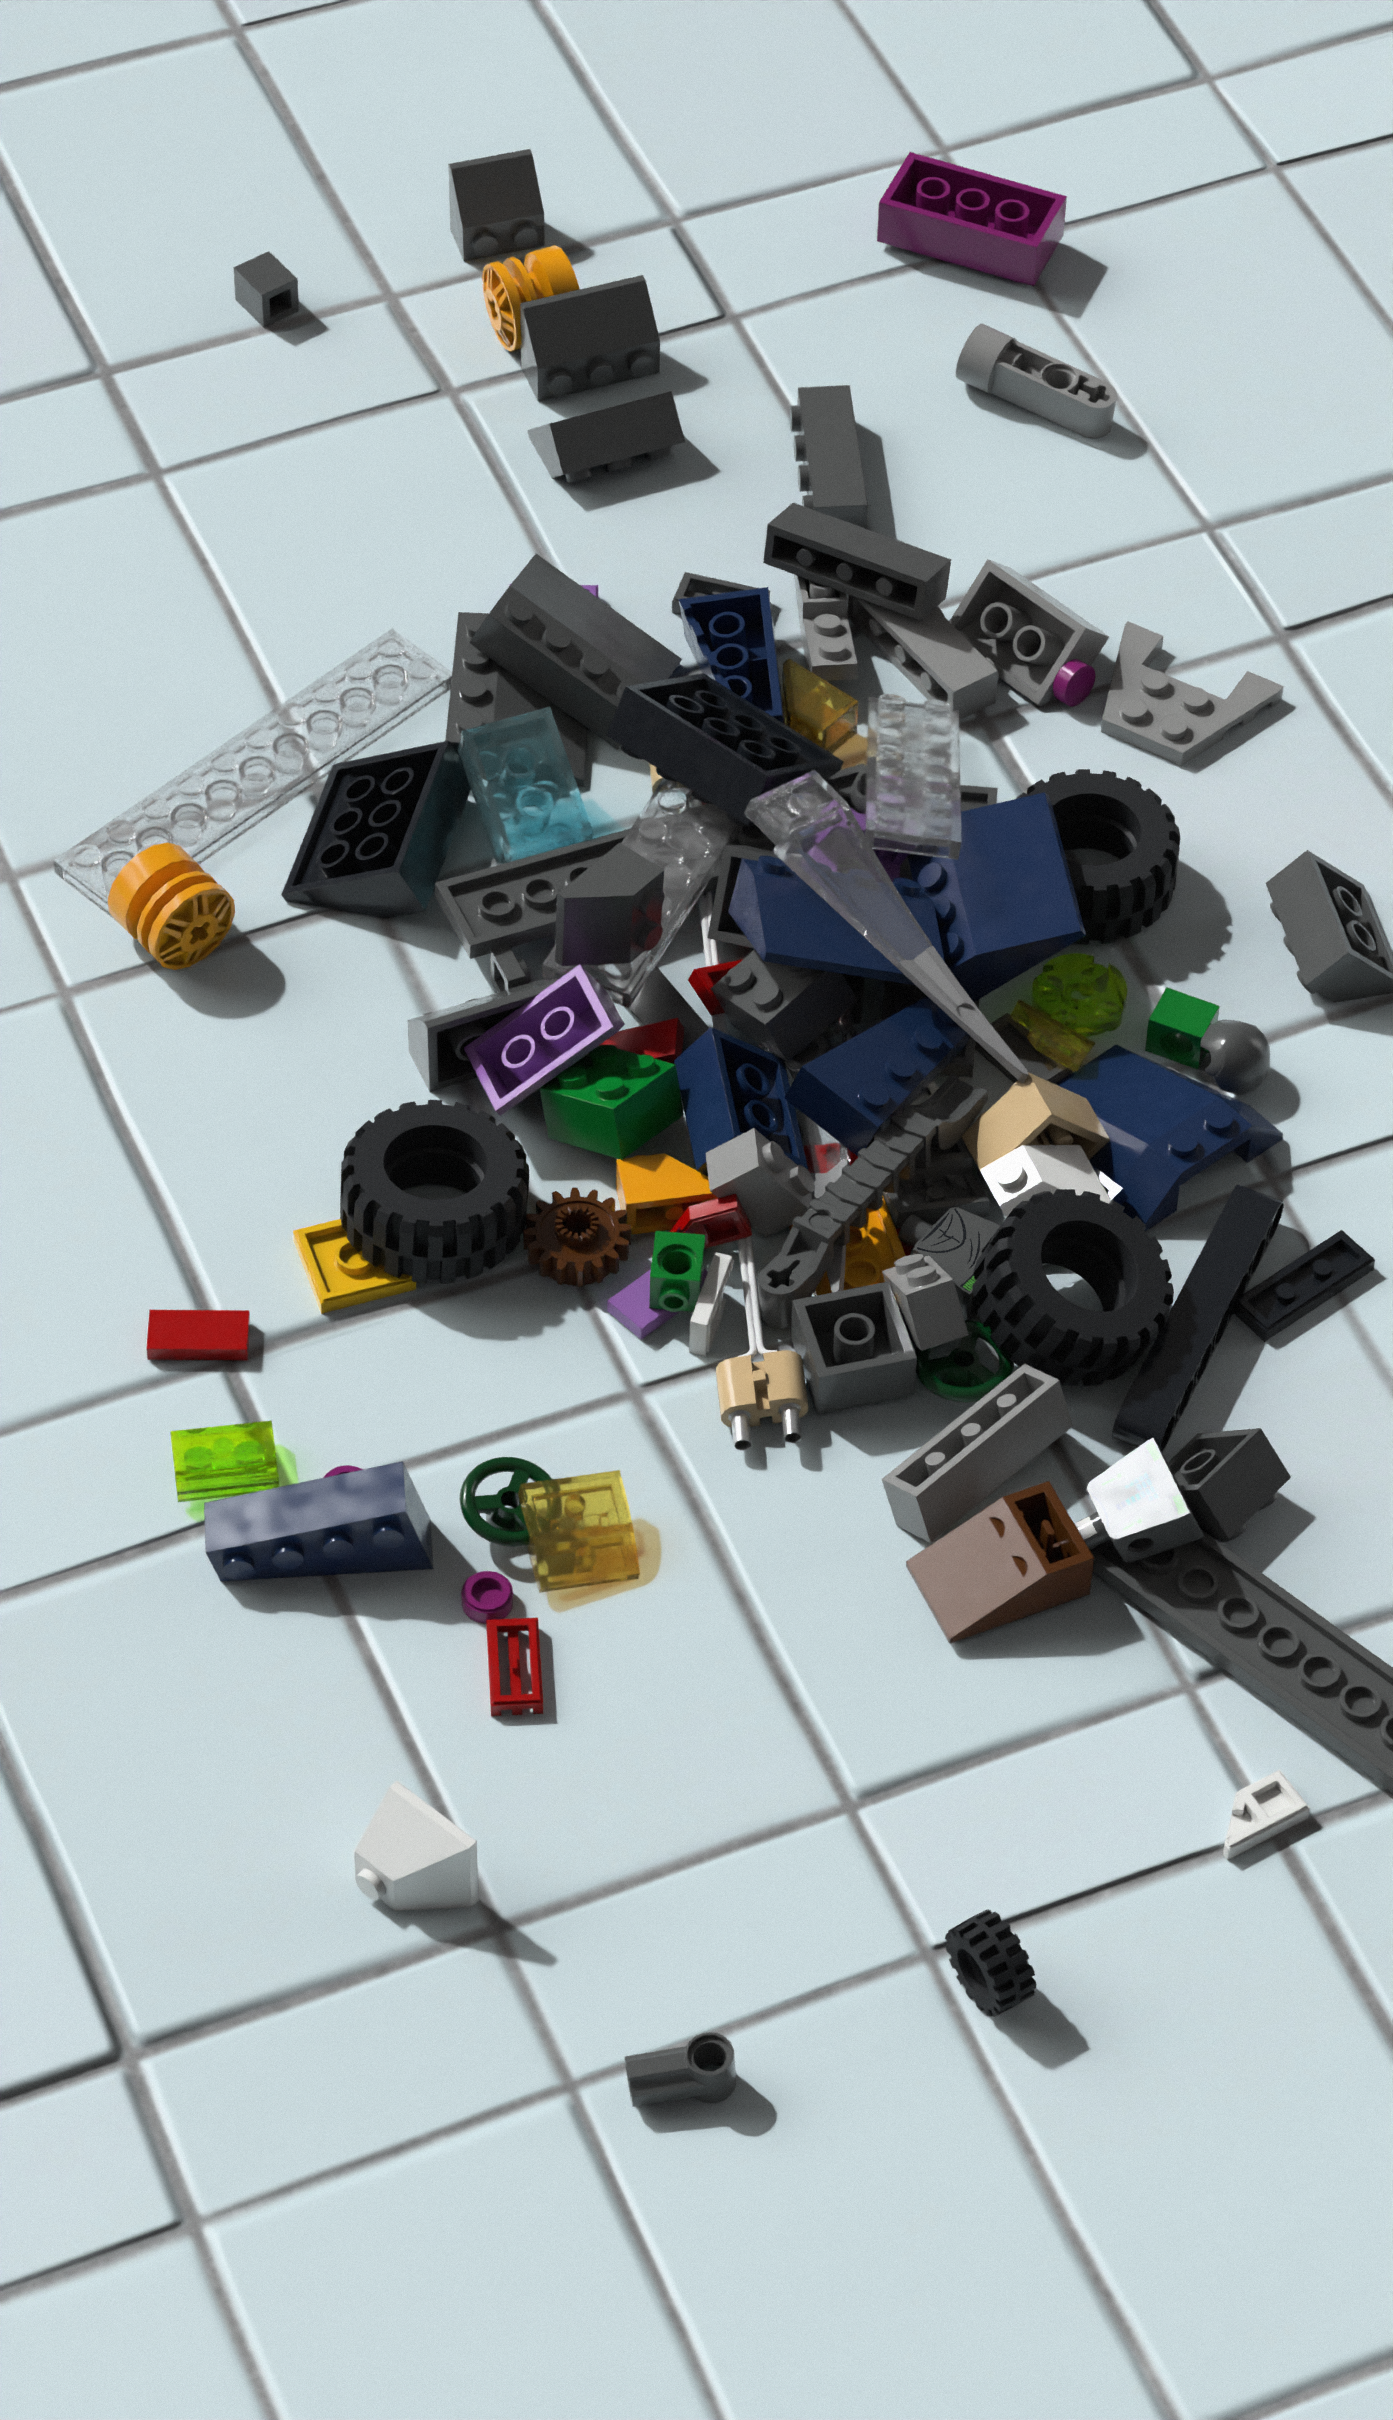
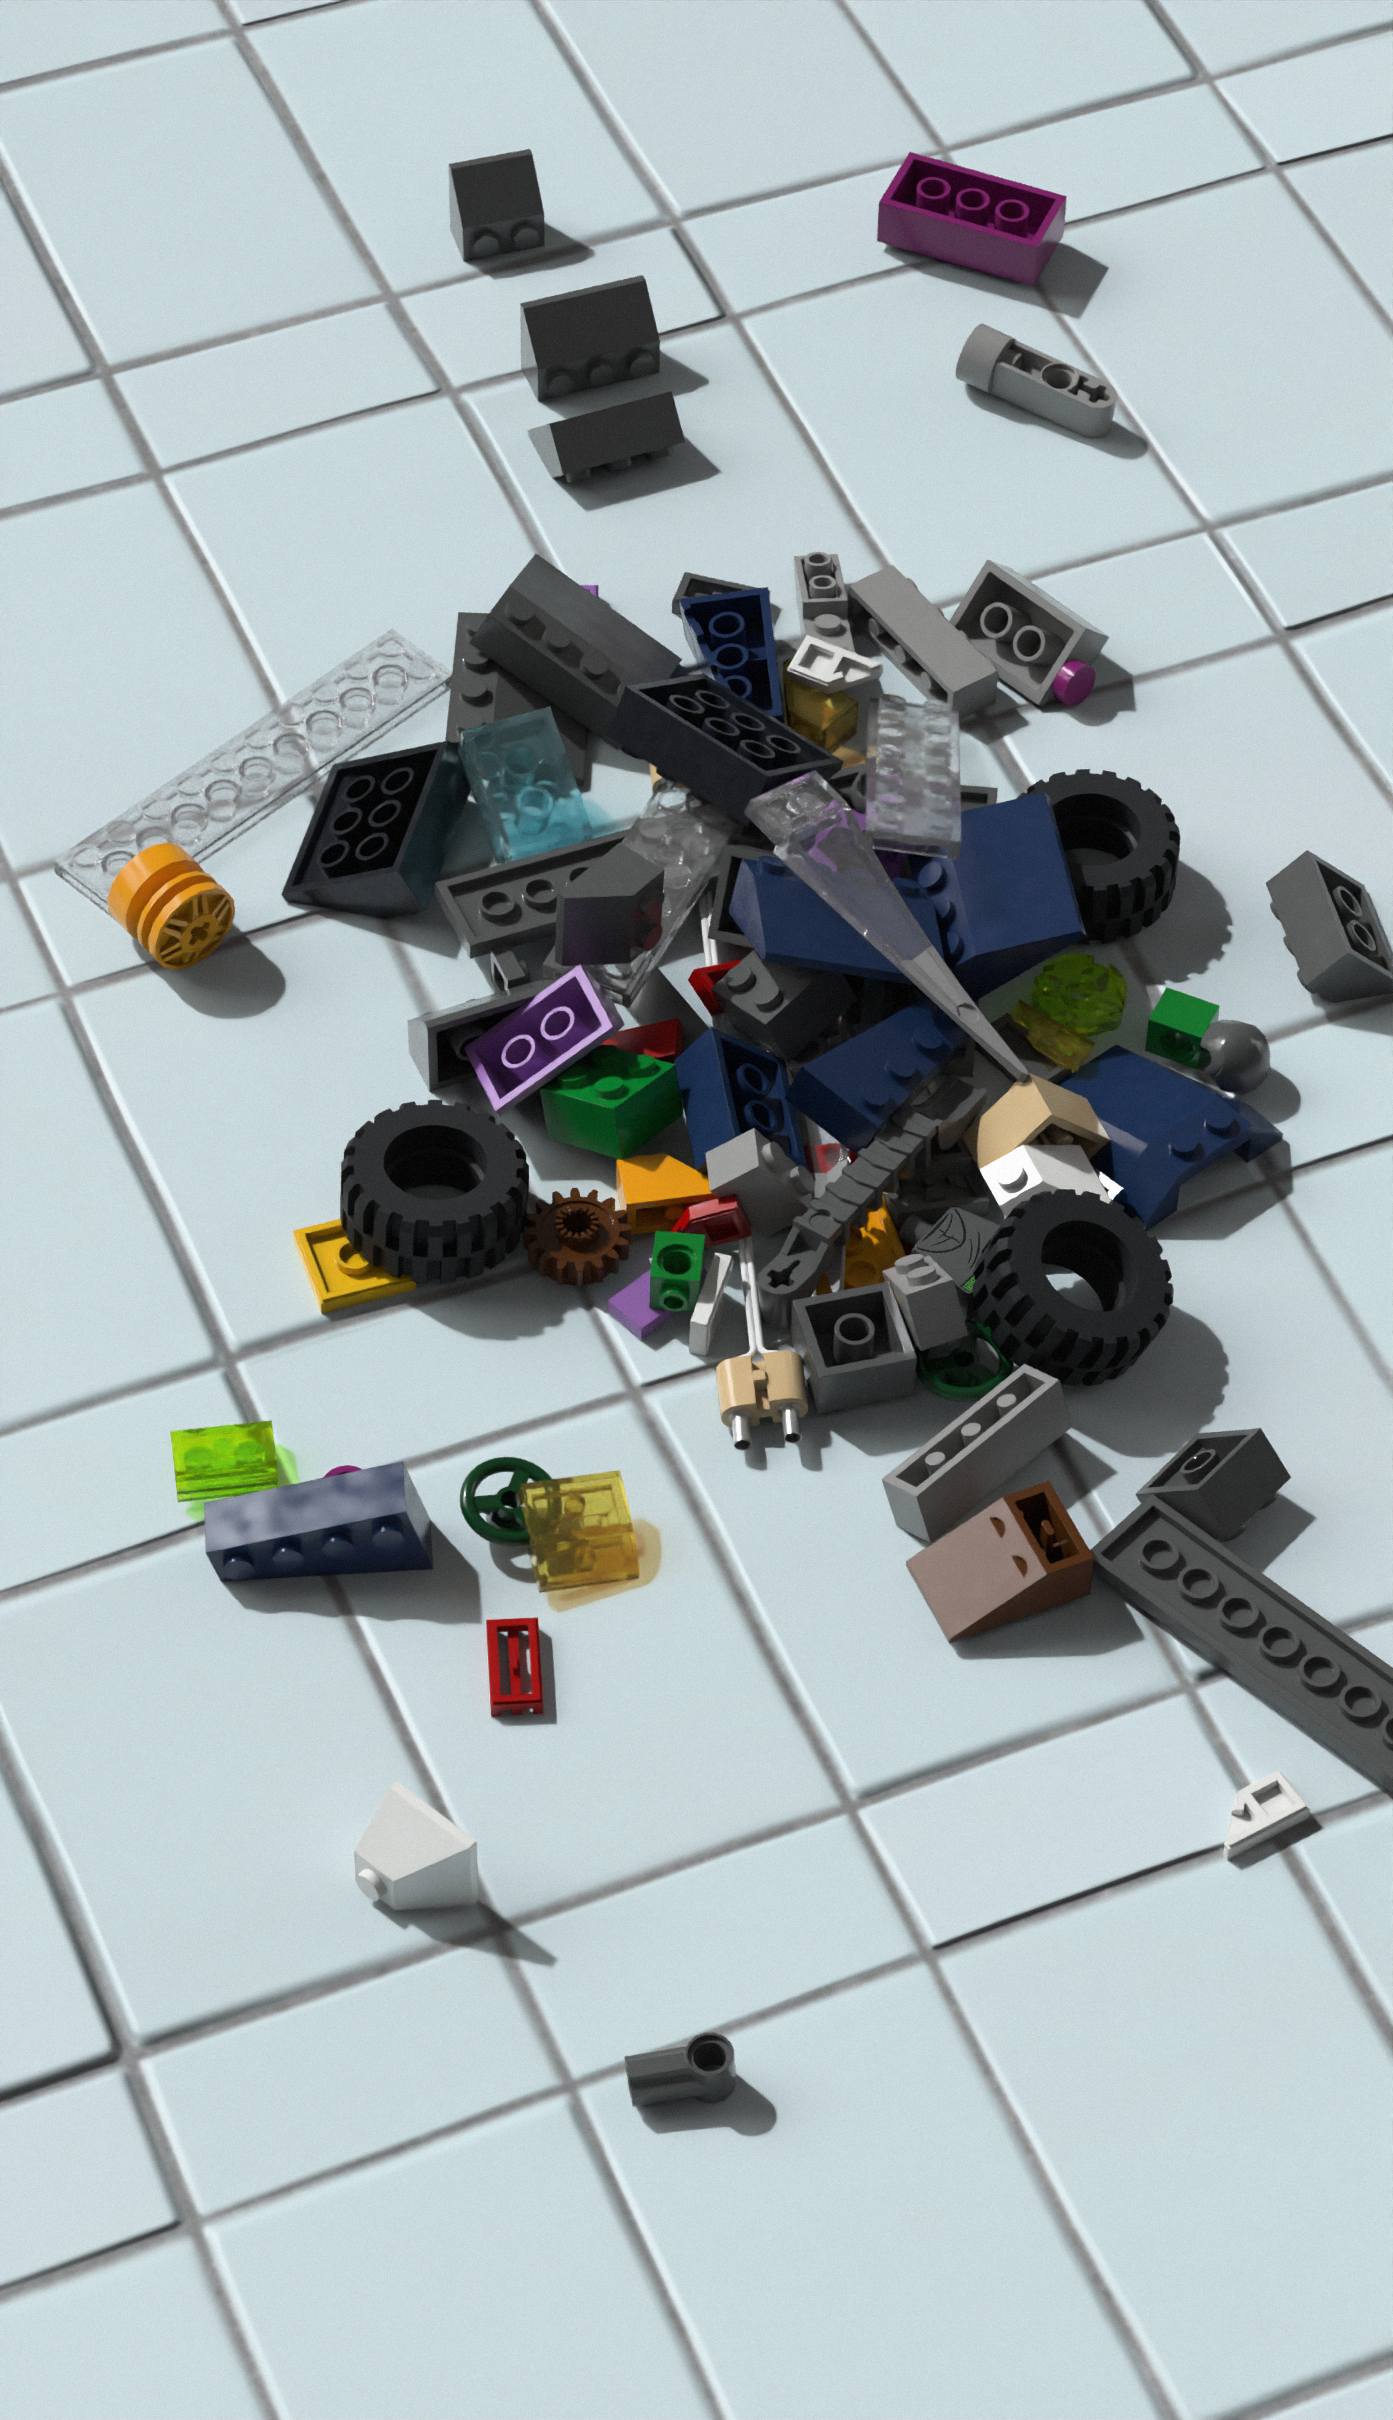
(198, 1335): red tile -> none
(266, 289): dark grey brick -> none
(487, 1596): magenta tile -> none
(511, 283): light orange wheel -> none
(829, 453): dark grey brick -> none
(830, 667): none -> white tile
(857, 561): dark grey brick -> none
(990, 1963): black tyre -> none
(1139, 1507): dark grey torso -> none
(1170, 715): light grey wing -> none
(1198, 1318): black beam -> none
(1303, 1285): black tile -> none

